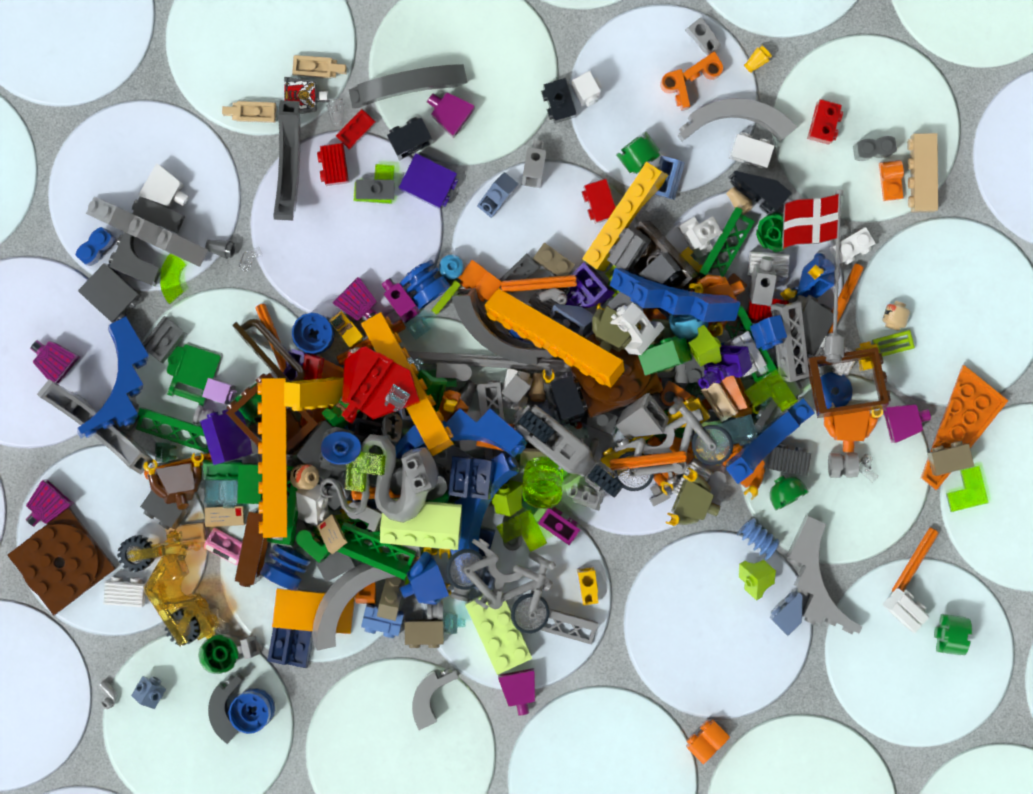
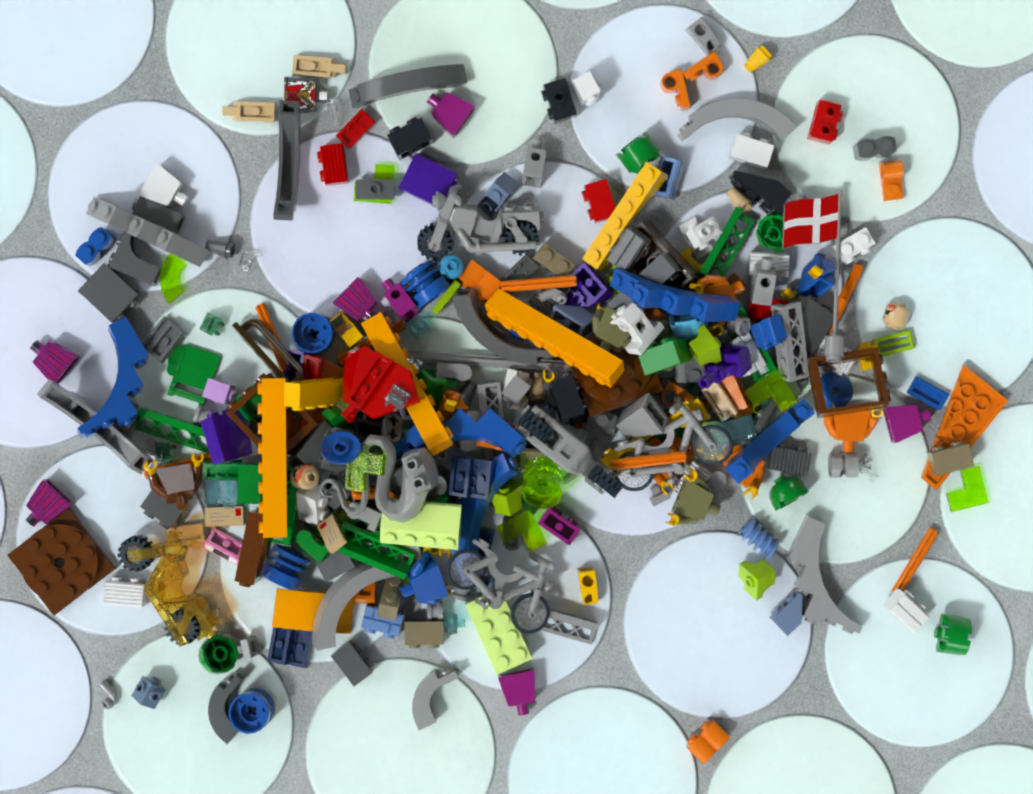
(210, 323): none -> clear green tile
(352, 662): none -> dark grey brick
(475, 231): none -> light grey piece
(586, 496): light grey hips -> none
(740, 326): none -> light grey wheel
(924, 172): tan brick -> none
(927, 393): none -> blue tile

